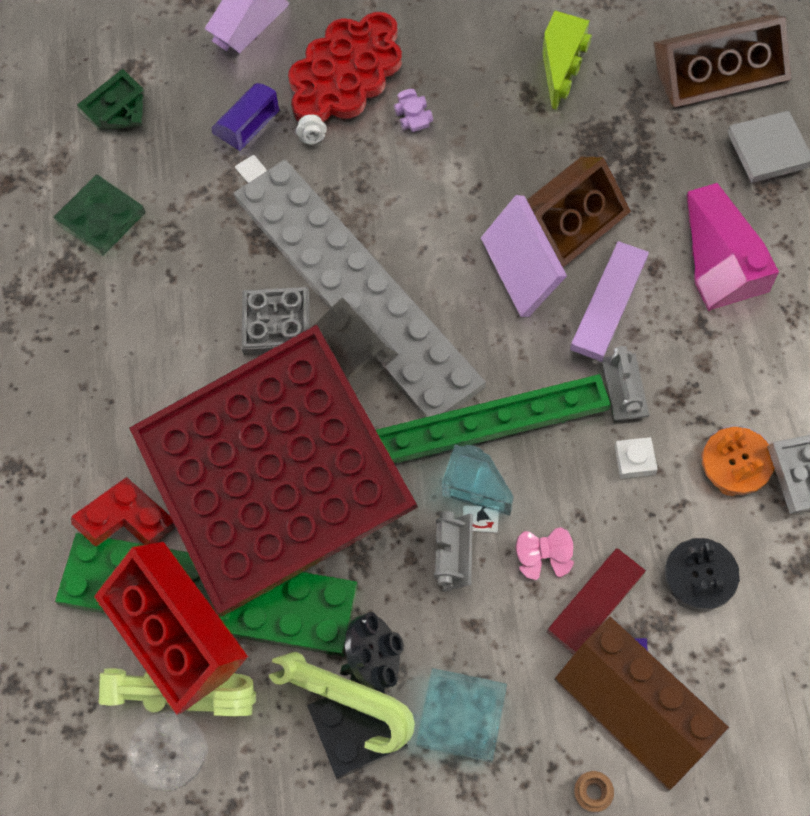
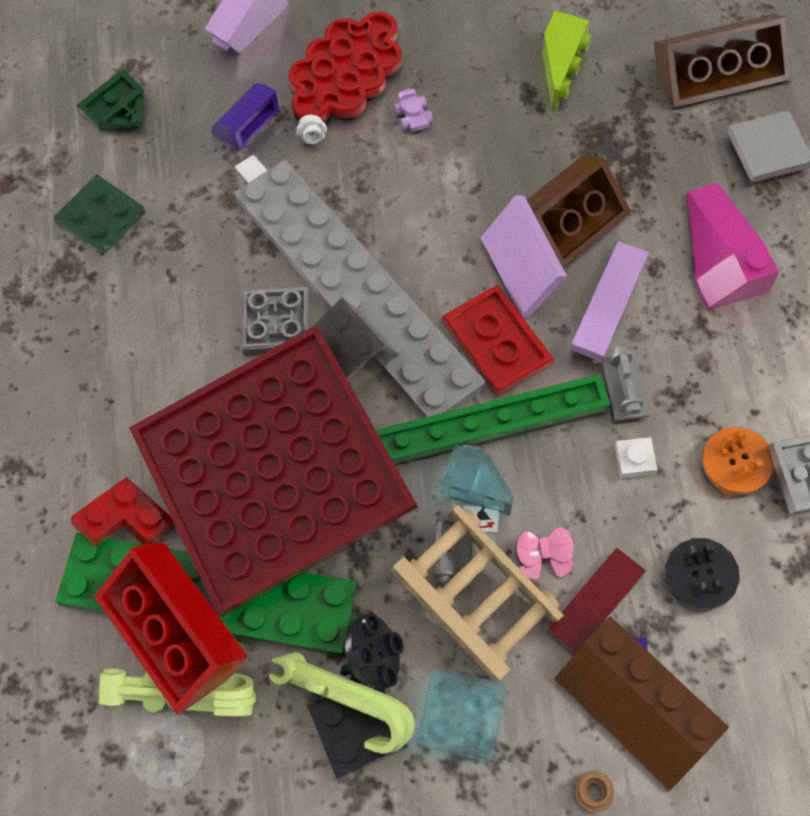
(466, 628): none -> tan fence
(497, 340): none -> red tile

